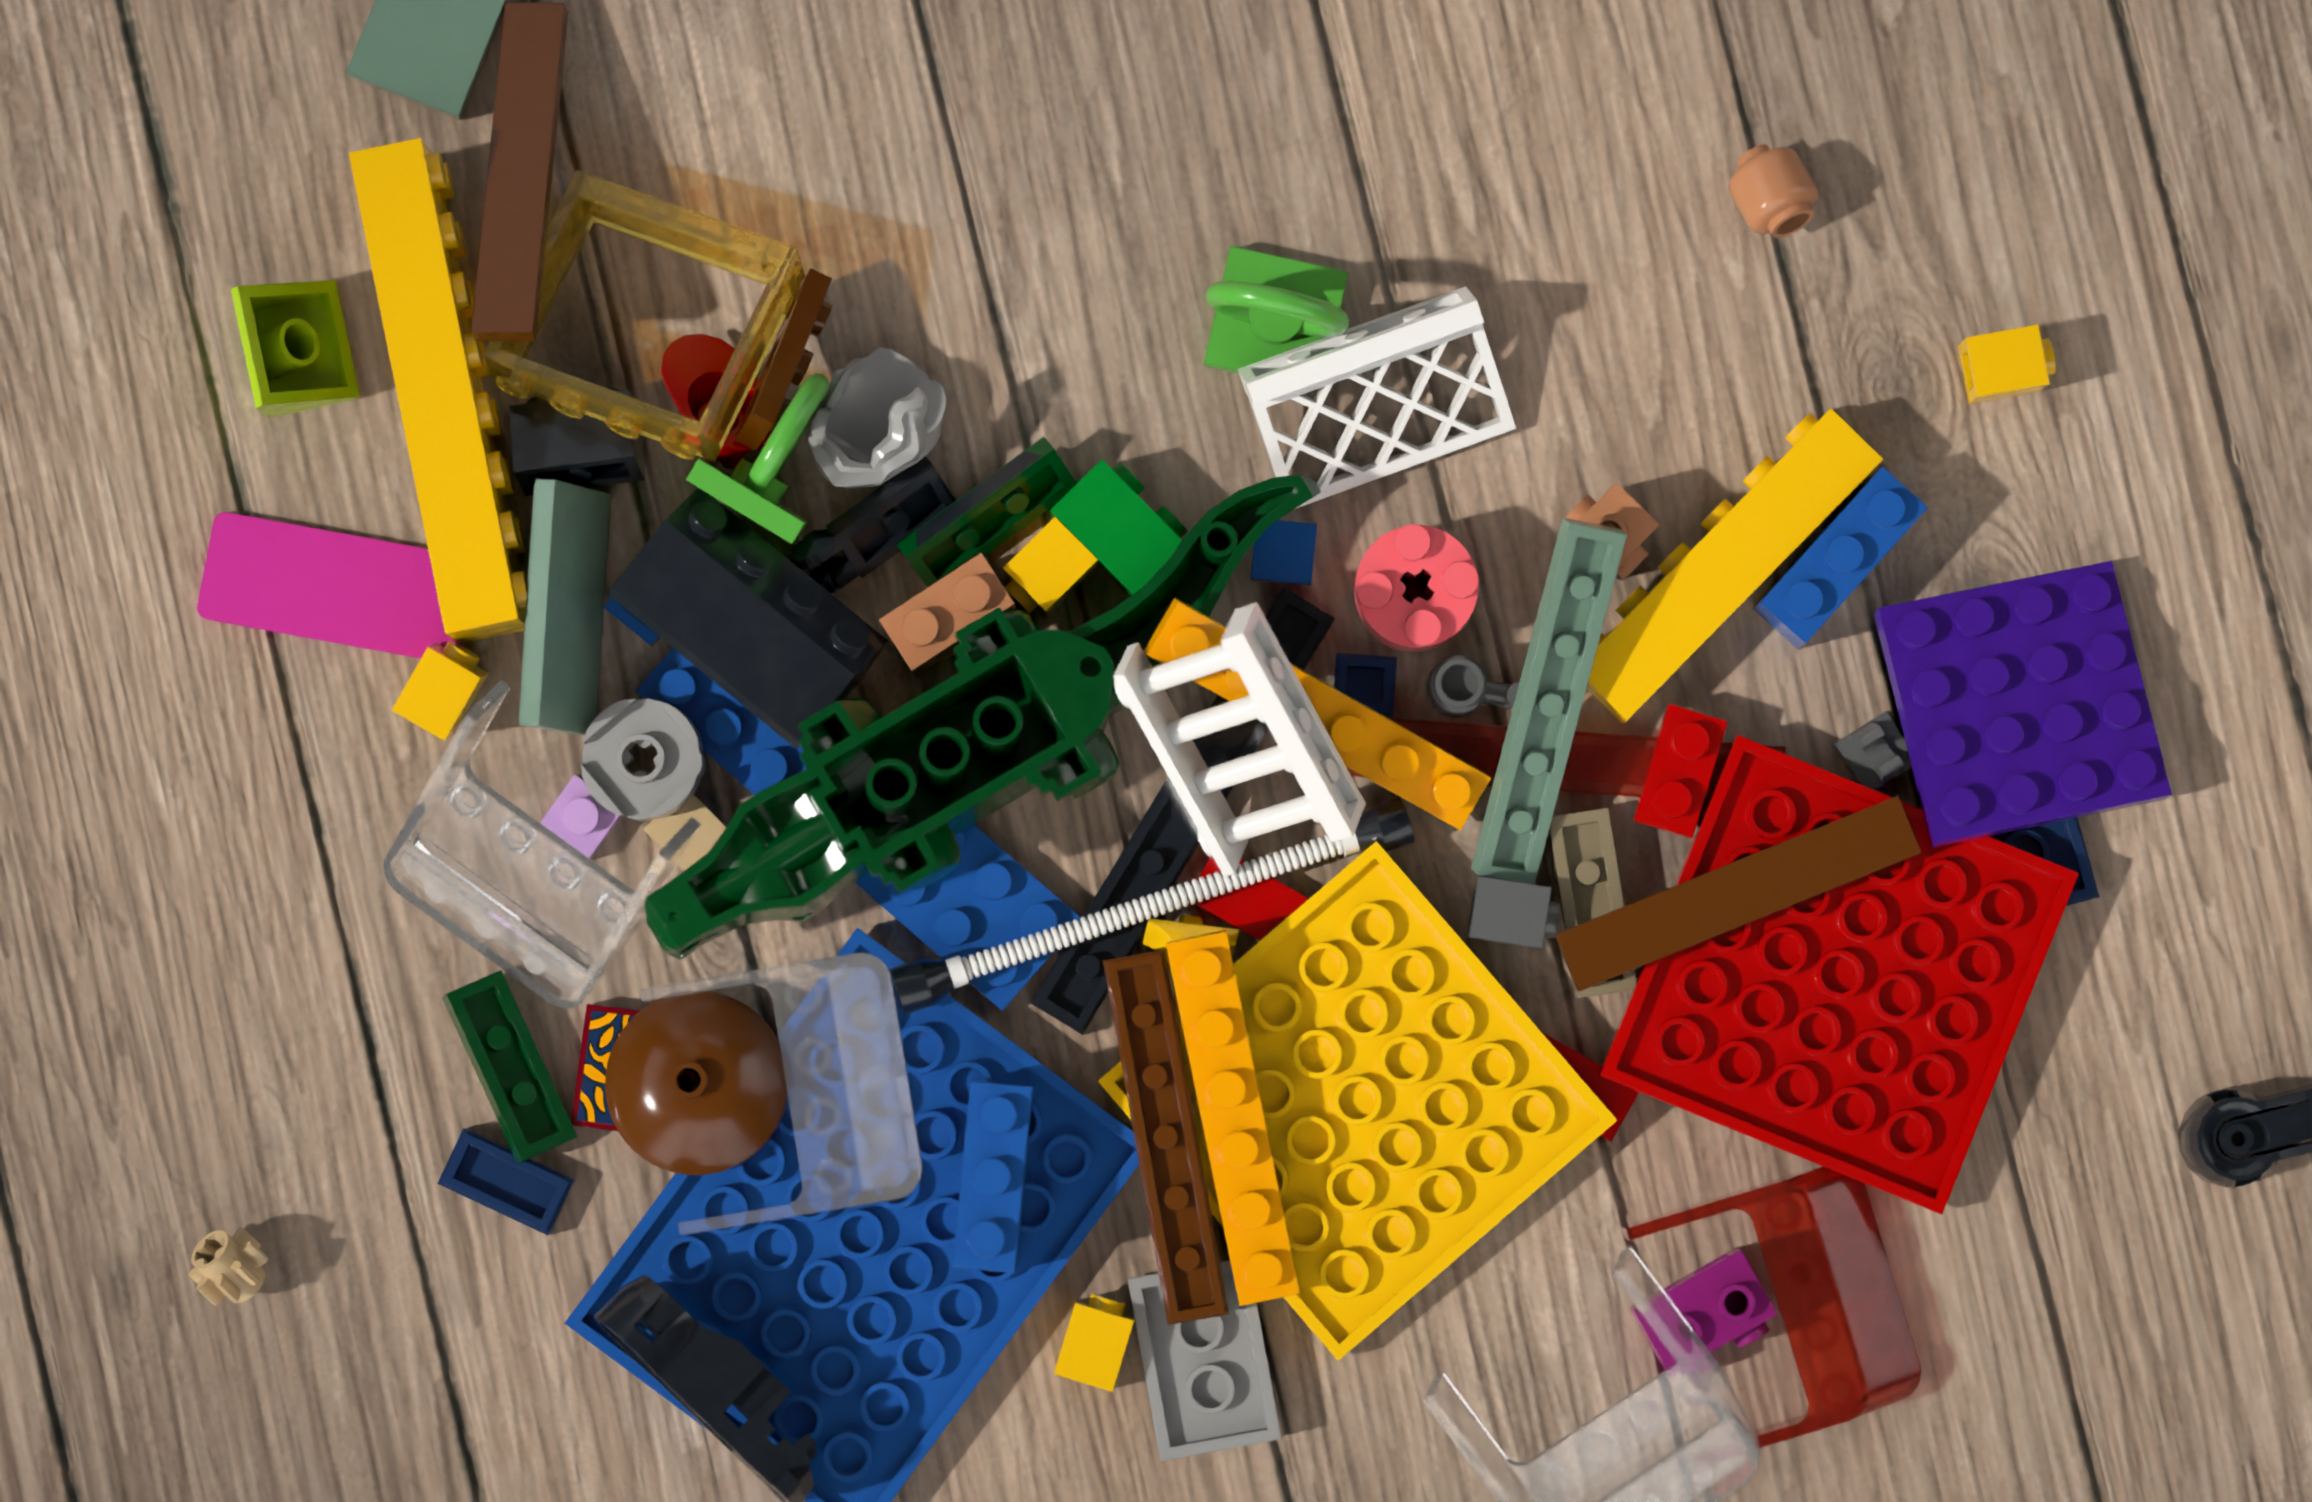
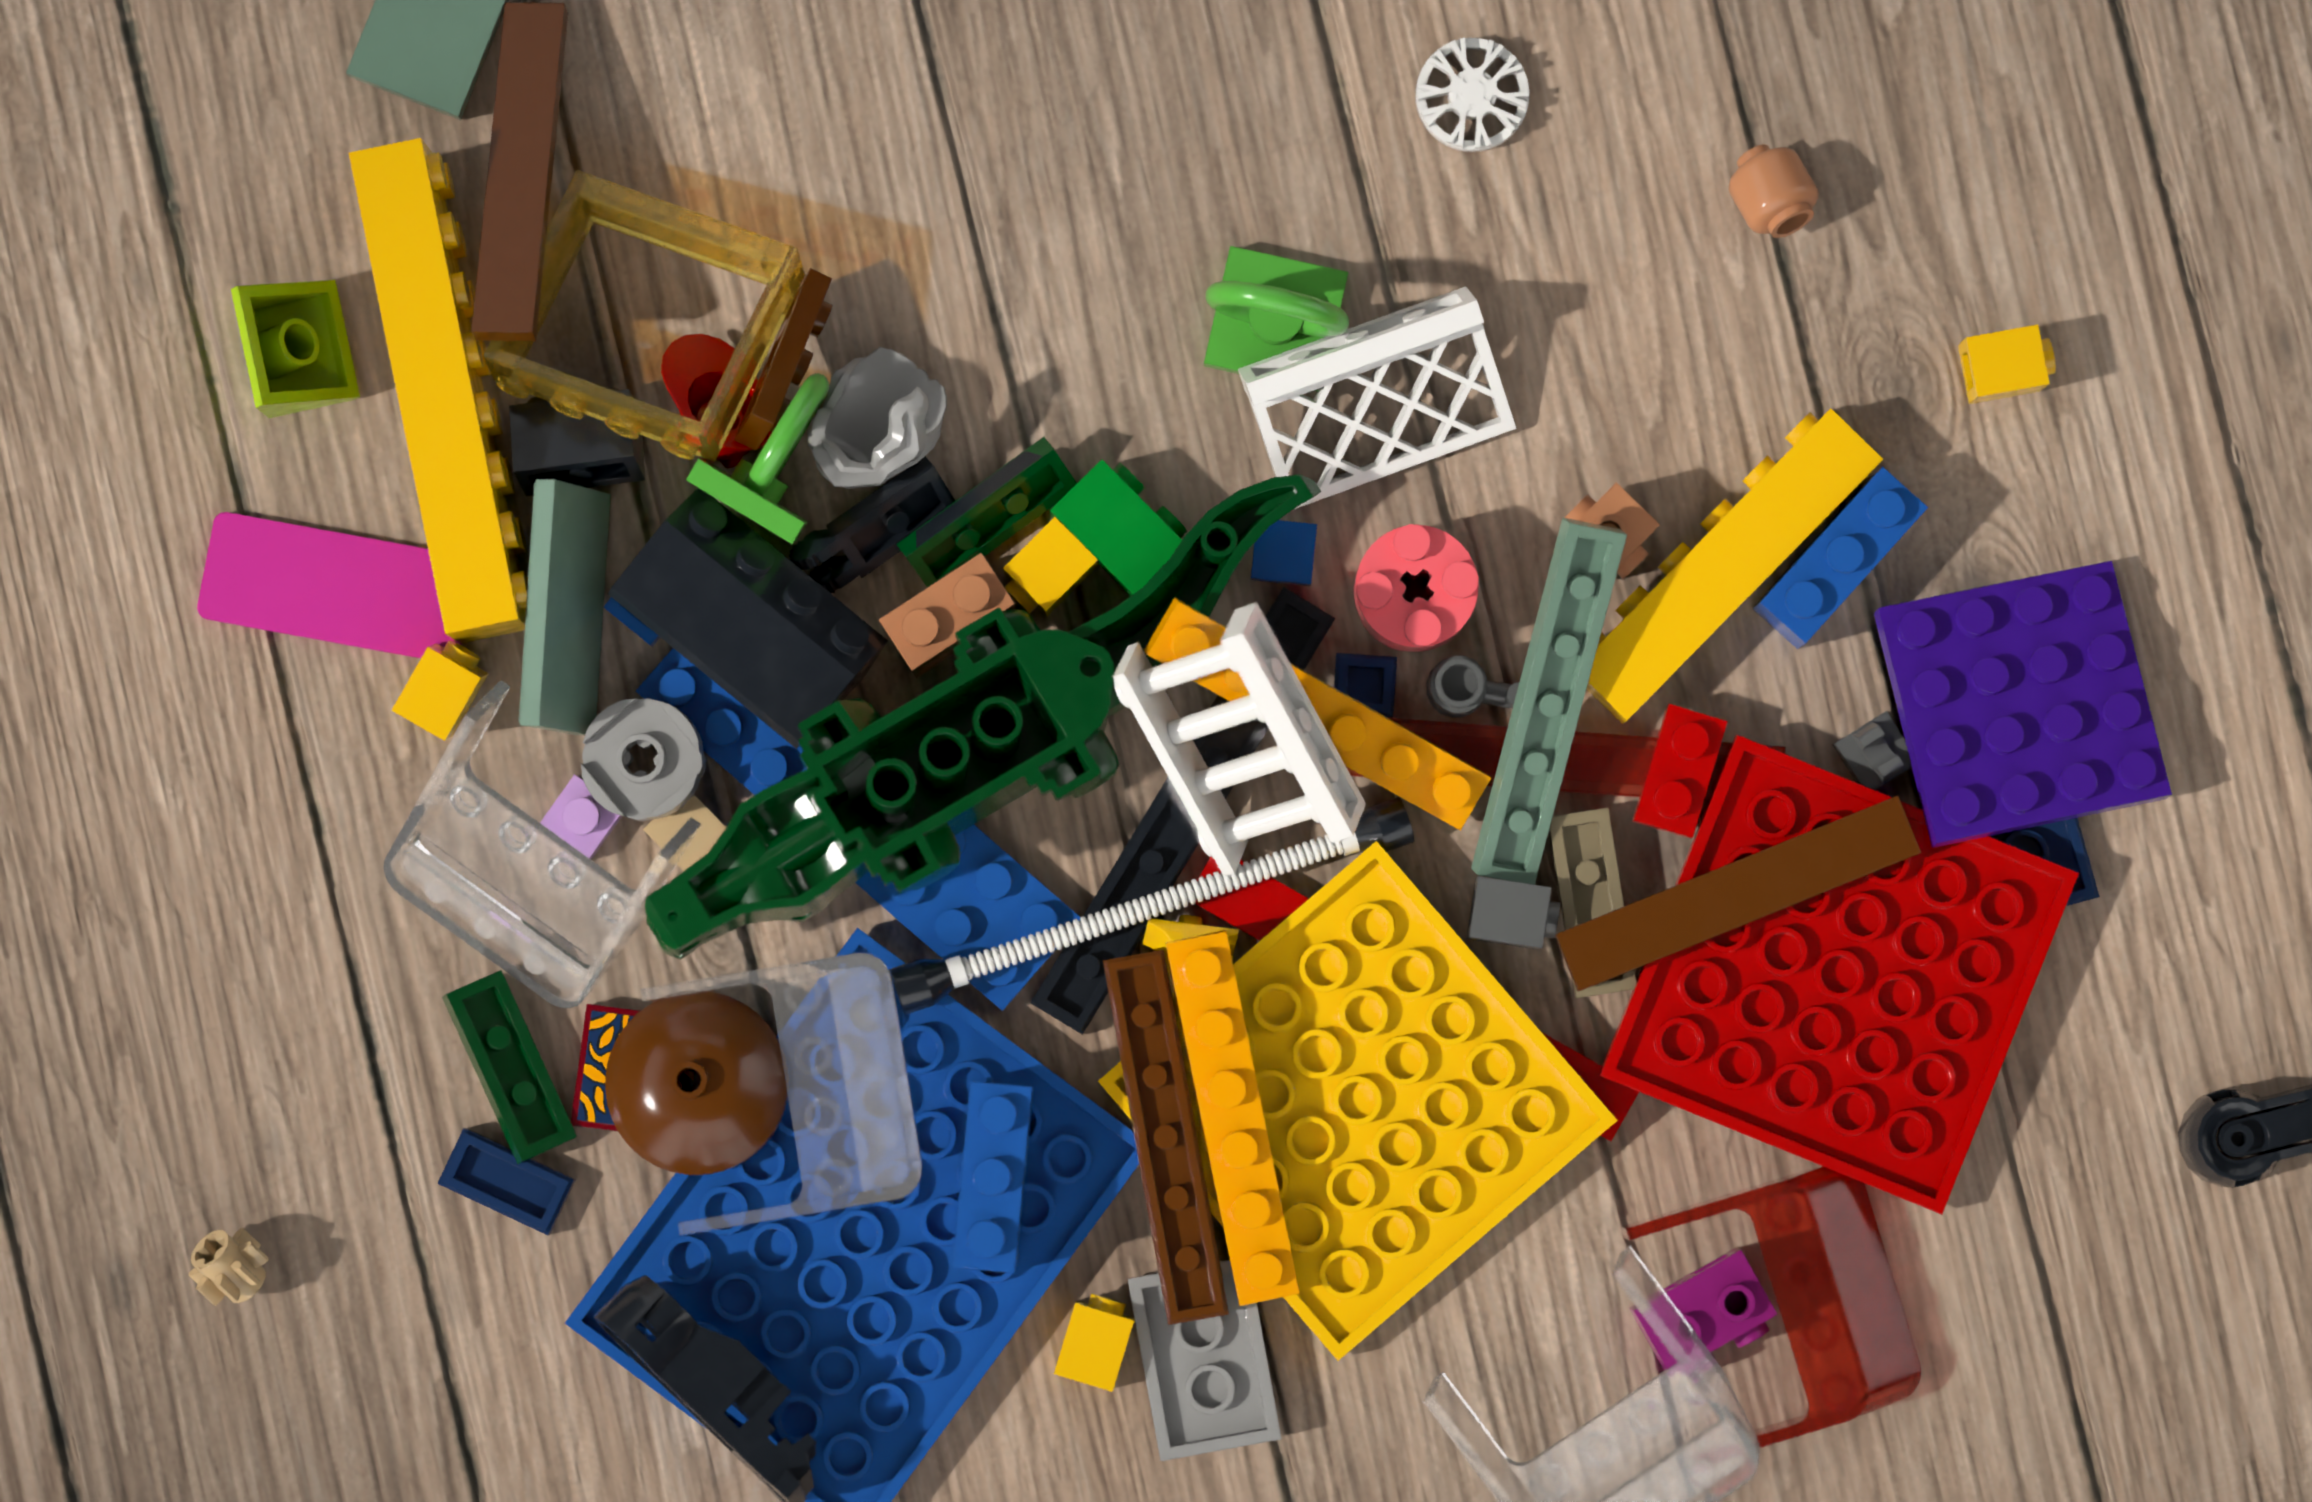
(1472, 94): none -> white wheel

